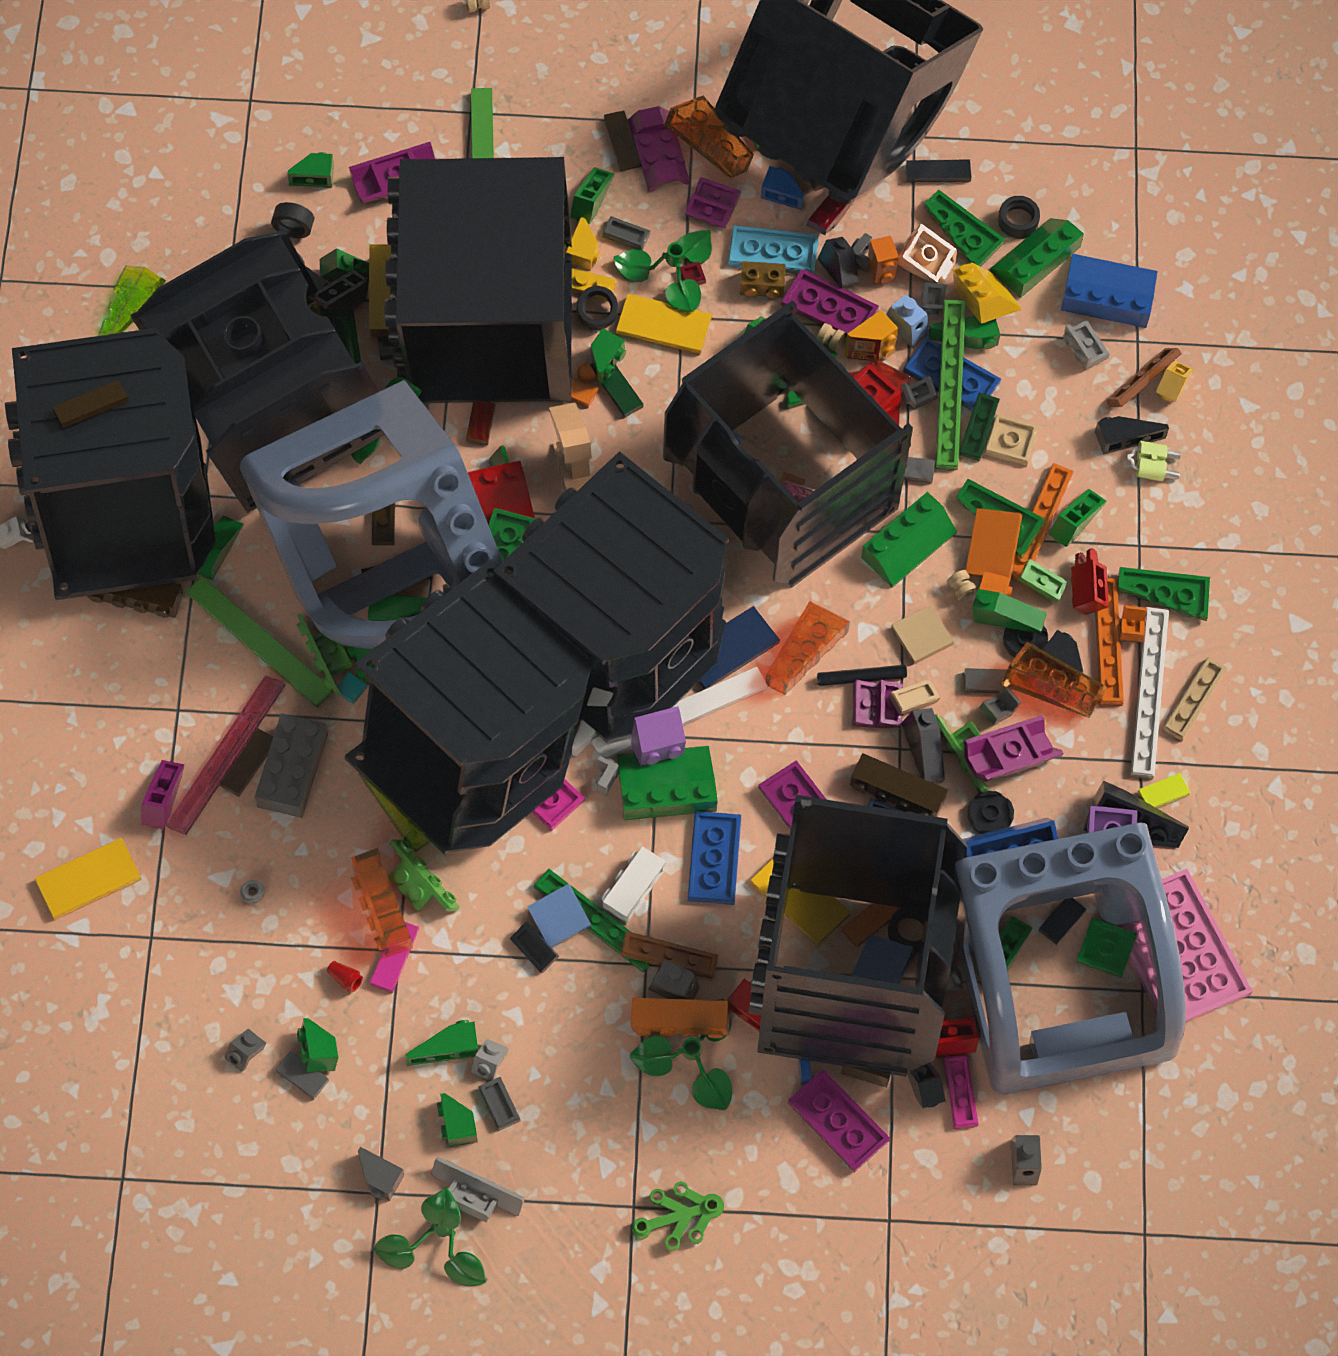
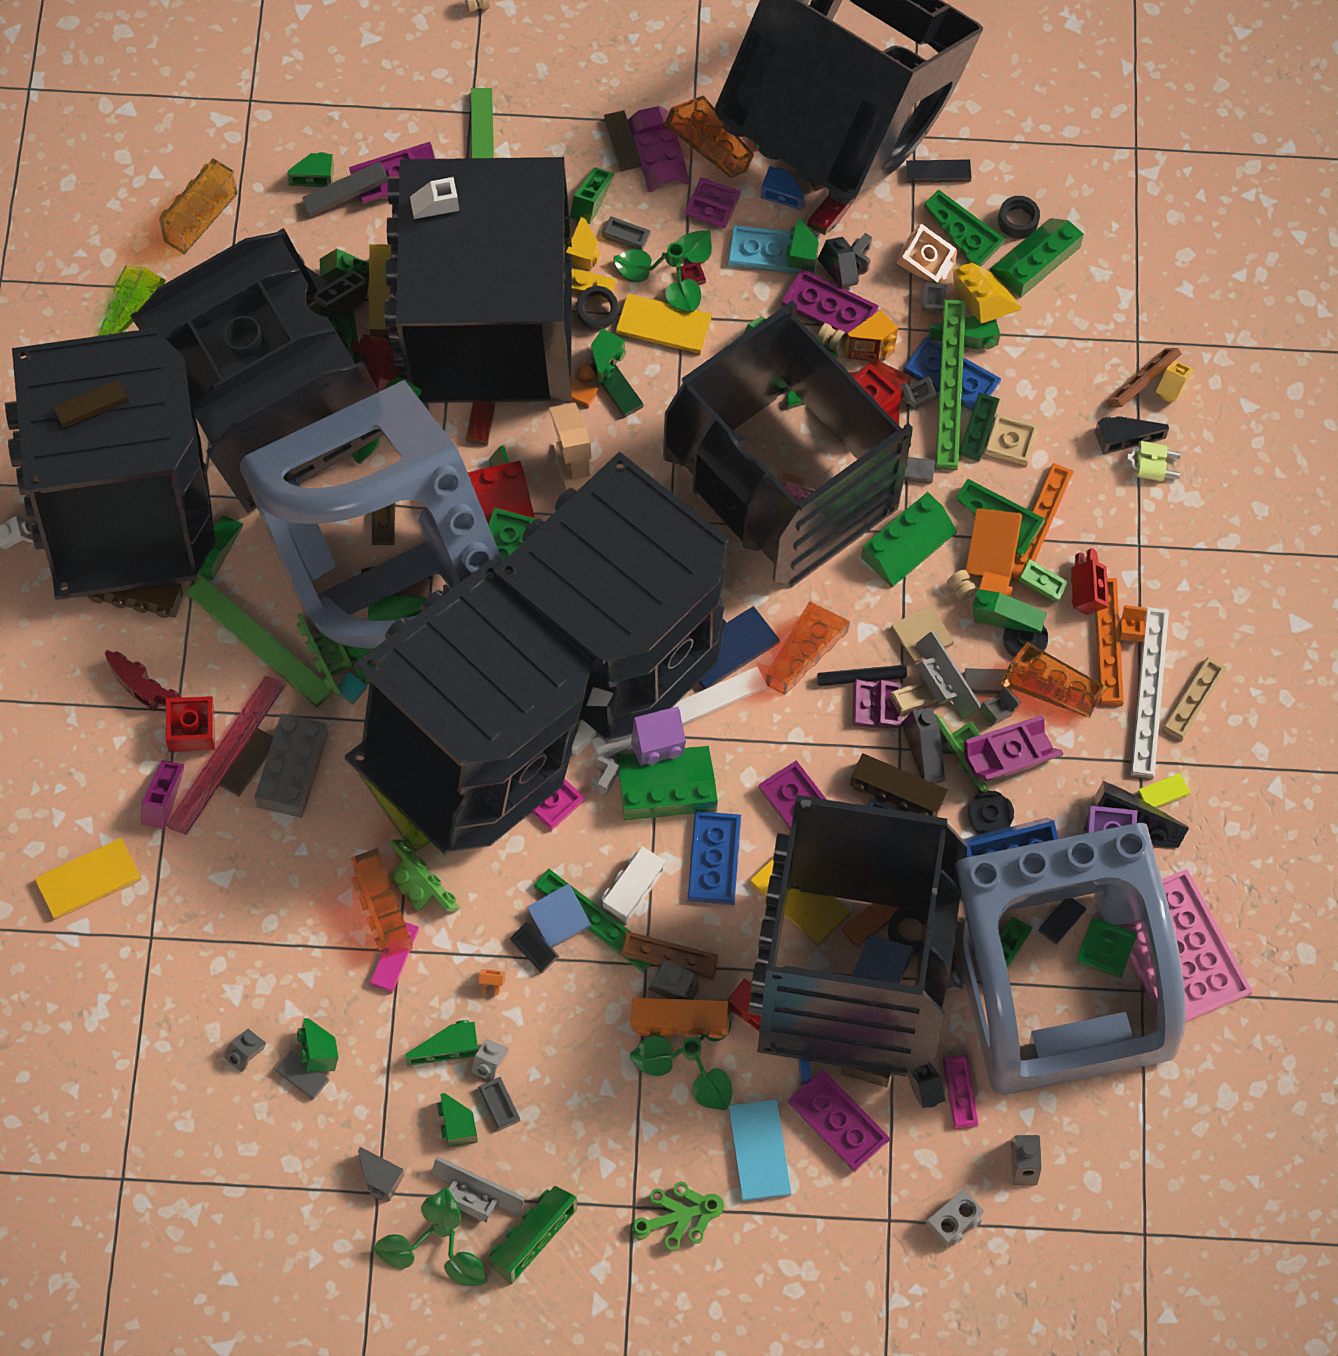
(137, 682): none -> dark red slope
(190, 724): none -> red slope
(198, 206): none -> clear yellow brick
(252, 885): light grey plate -> none
(293, 218): black tyre -> none
(345, 189): none -> dark grey tile
(345, 976): red cone -> none
(379, 358): none -> red arch
(435, 198): none -> white slope
(493, 978): none -> orange tile
(533, 1233): none -> green slope
(759, 1150): none -> medium azure tile
(762, 279): pearl gold brick -> none
(804, 247): none -> green slope
(883, 260): orange brick -> none
(909, 319): light blue torso -> none
(944, 677): none -> light grey bracket
(950, 1214): none -> light grey brick
(957, 1037): red hinge -> none
(1065, 649): black slope -> none
(1076, 517): green slope -> none
(1085, 344): light grey bracket -> none
(1109, 290): blue slope -> none
(1170, 590): green wing -> none

